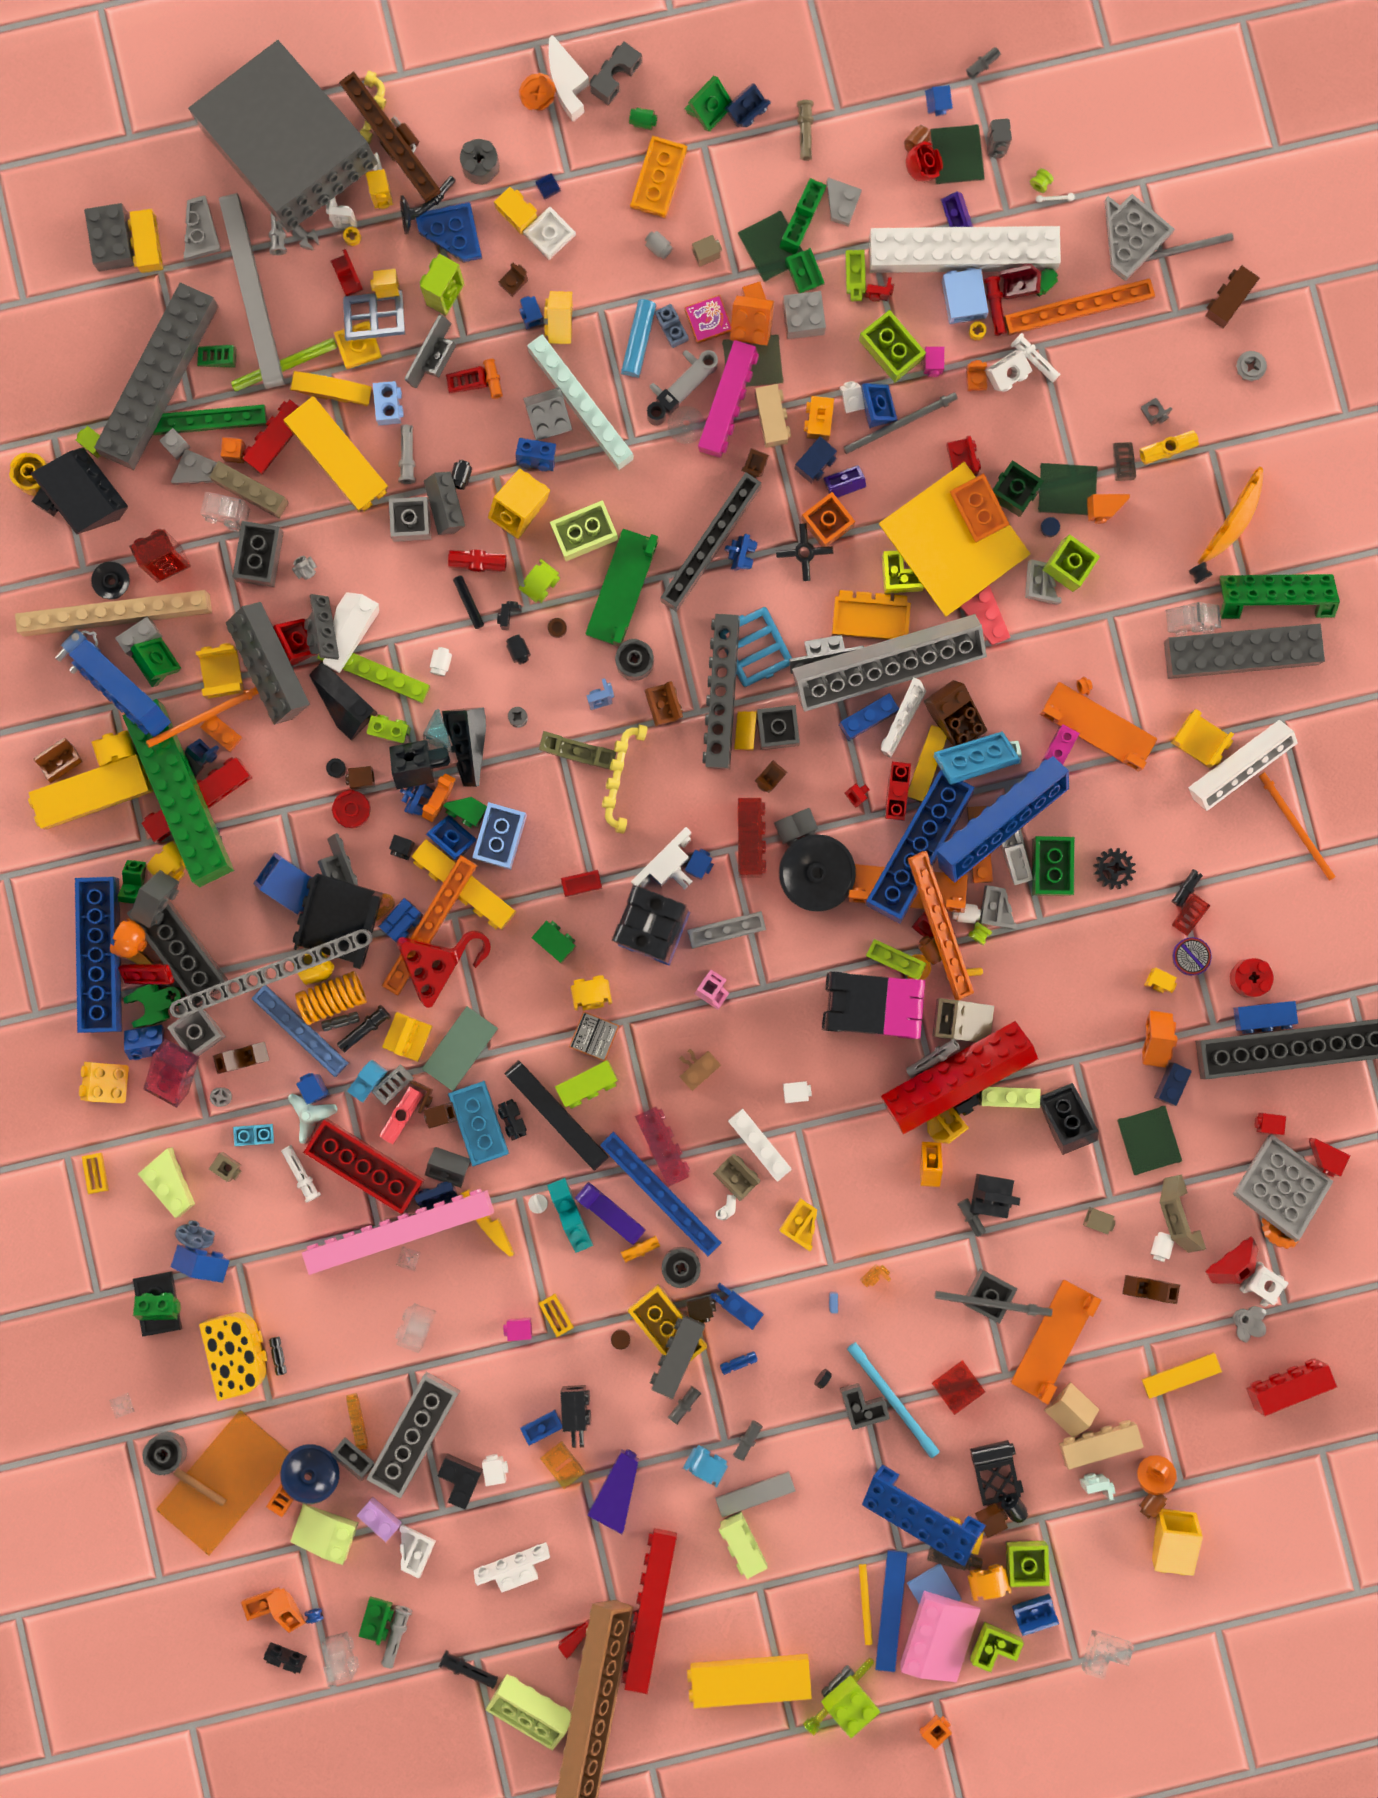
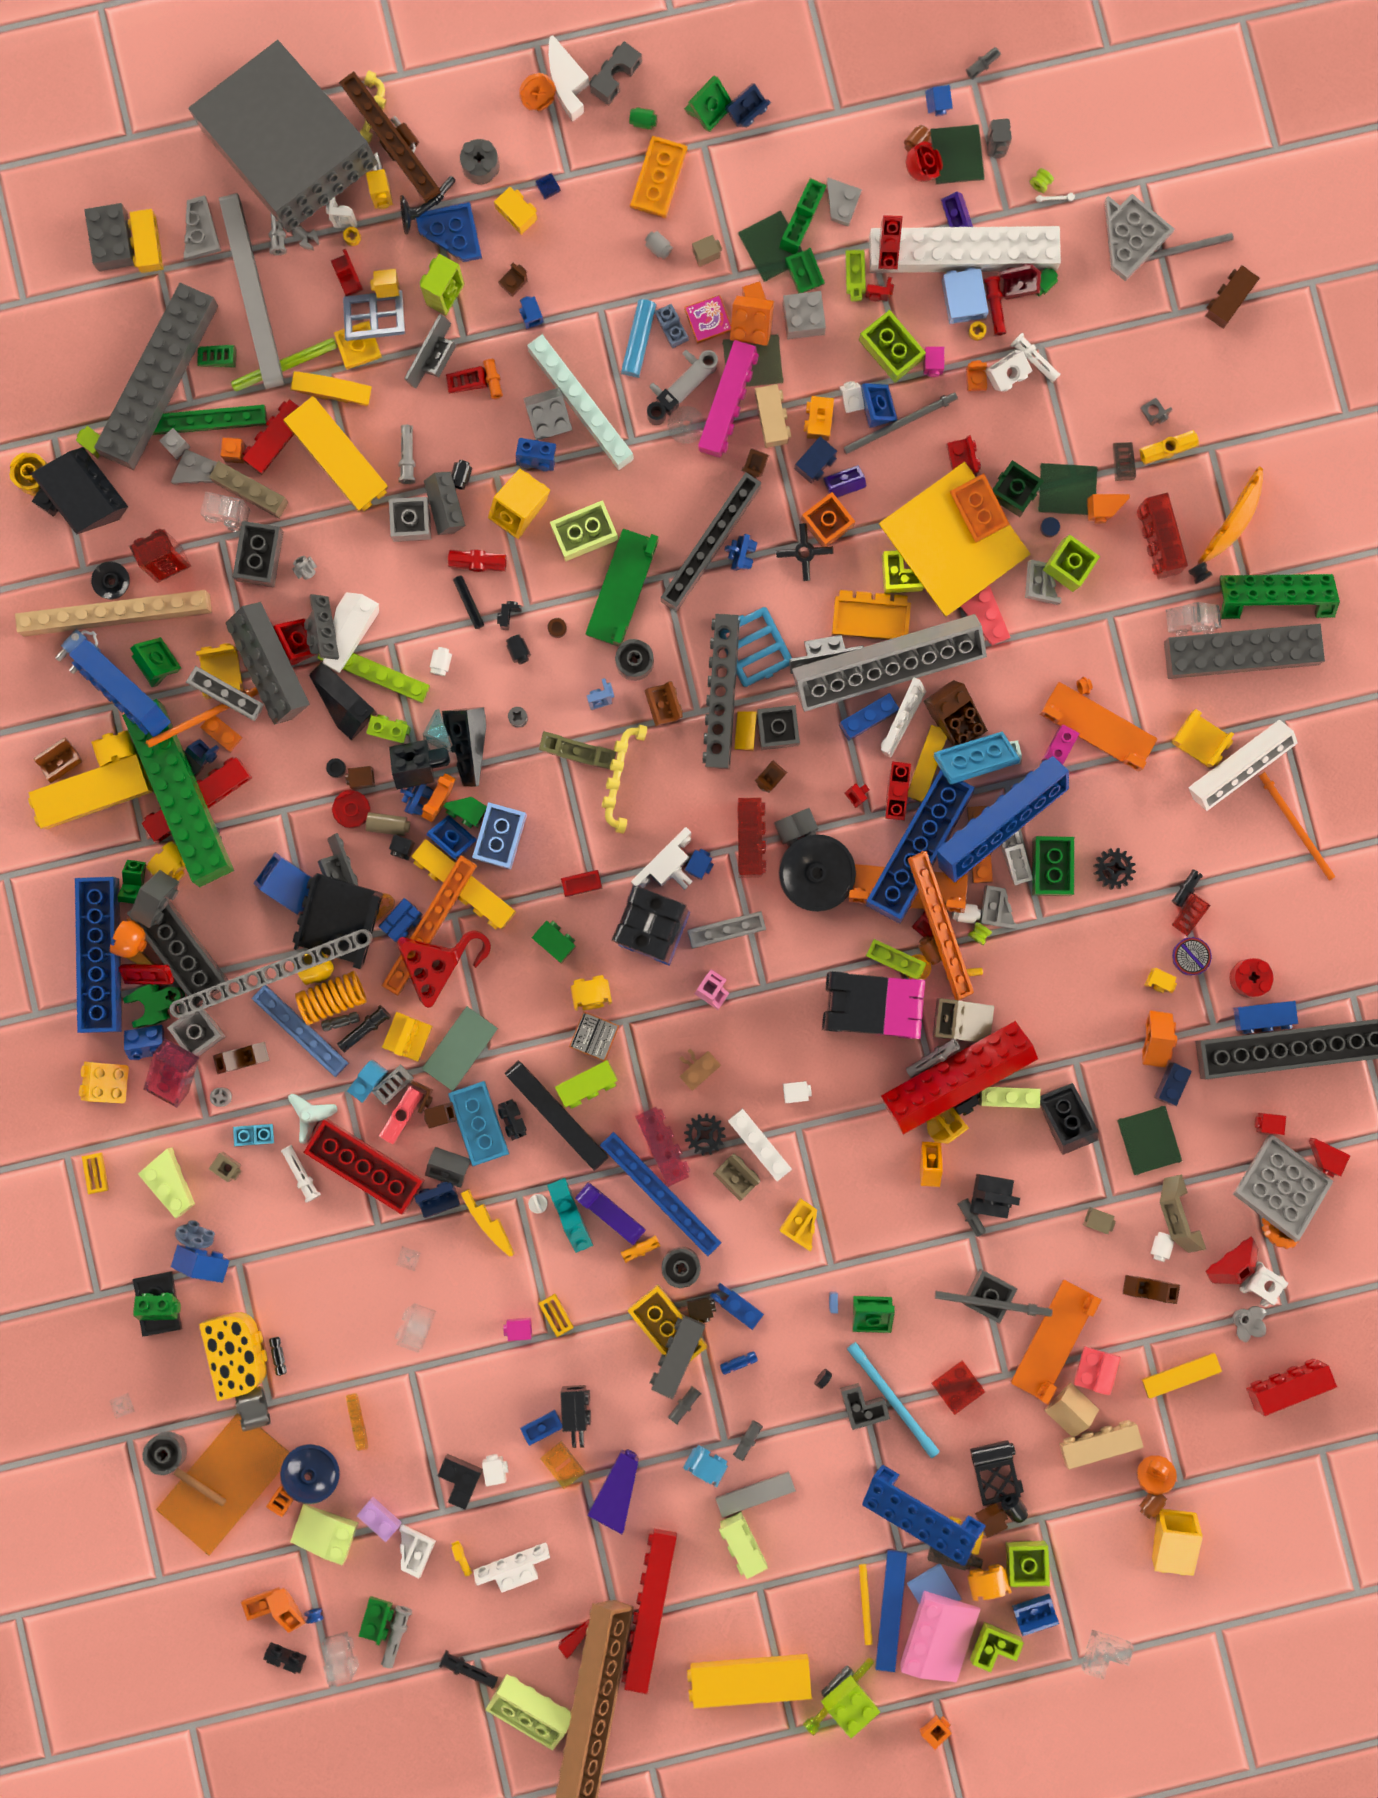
(140, 632): light grey brick -> none
(225, 693): none -> light grey brick
(253, 1409): none -> dark grey brick
(312, 1088): blue brick -> none
(353, 1459): dark grey brick -> none
(383, 403): light blue brick -> none
(387, 824): none -> dark tan brick
(398, 1232): bright pink brick -> none
(413, 1435): light grey brick -> none
(457, 1550): none -> yellow bar
(539, 581): lime brick -> none
(549, 233): white tile -> none
(559, 314): yellow brick -> none
(620, 1339): reddish brown tile -> none
(694, 1142): none -> black gear
(727, 1210): white arm -> none
(805, 121): dark tan pin -> none
(871, 1276): clear yellow bracket -> none
(872, 1314): none -> green bracket
(889, 241): none -> red slope
(1079, 306): orange plate -> none
(1094, 1483): light aqua bracket -> none
(1097, 1370): none -> coral brick
(1162, 536): none -> clear red brick
(1260, 365): light grey gear -> none

